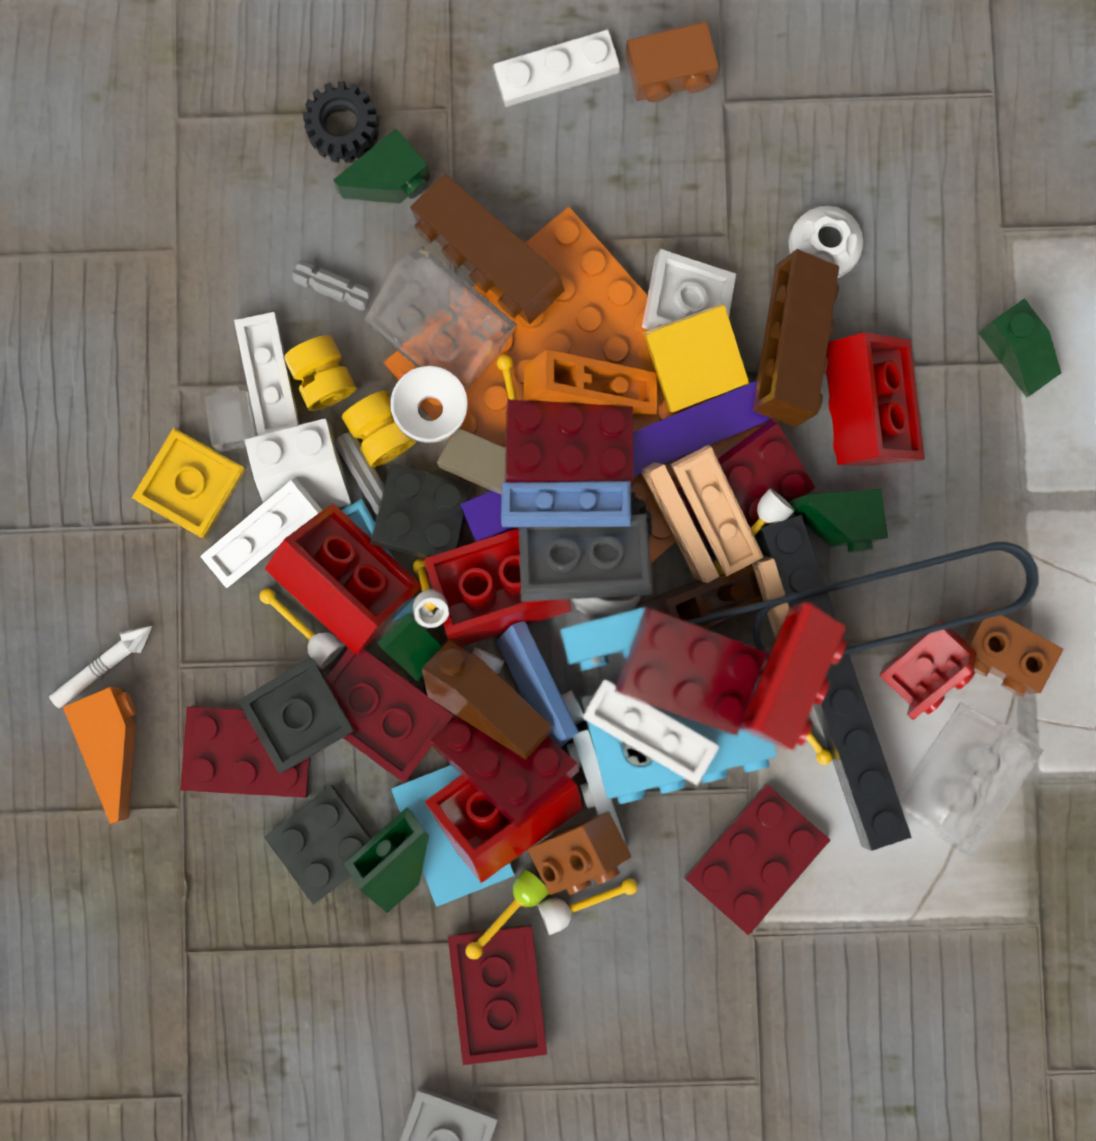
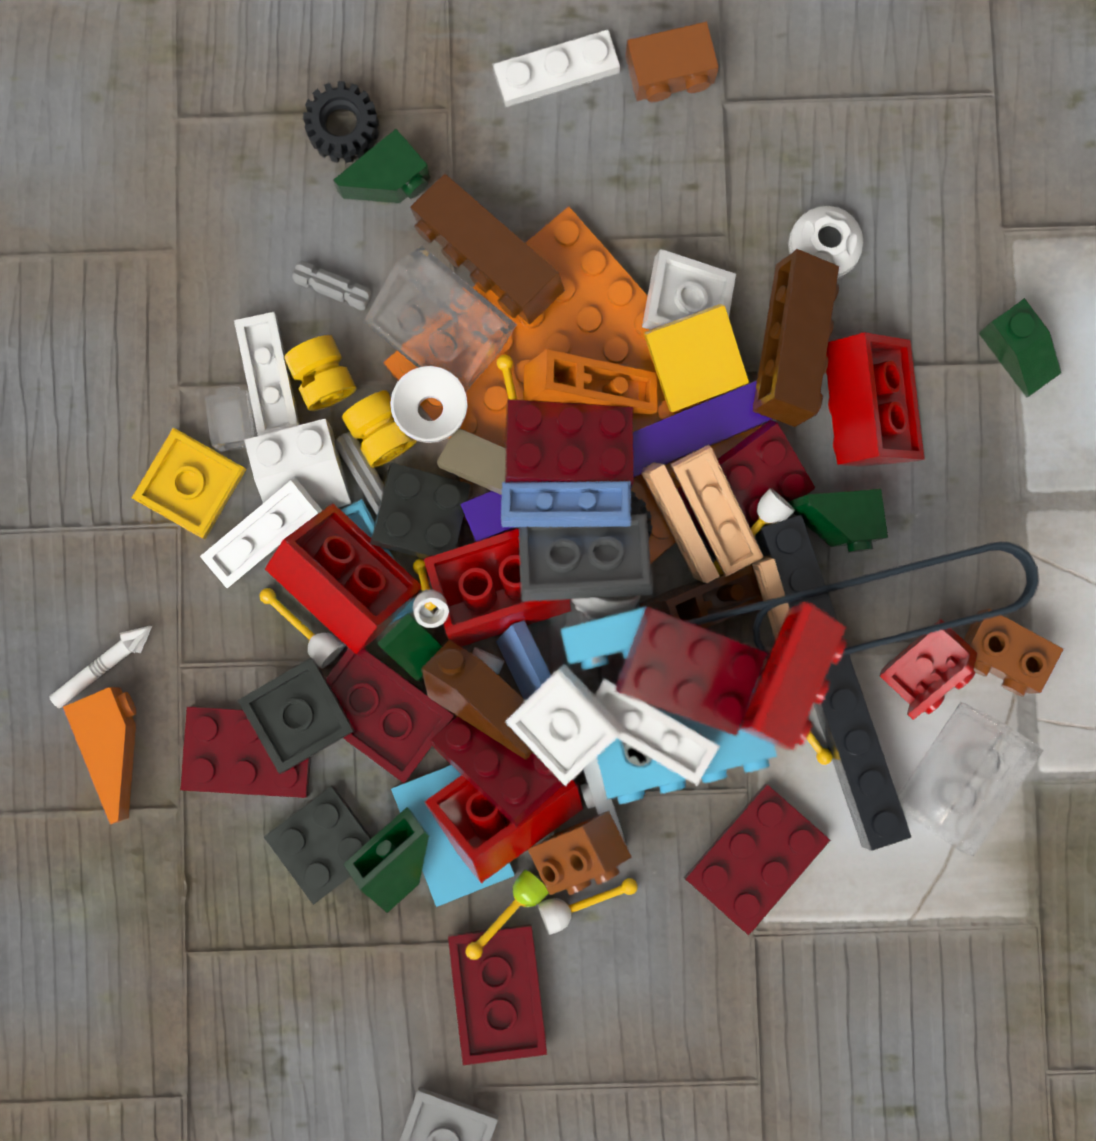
(565, 725): none -> white tile

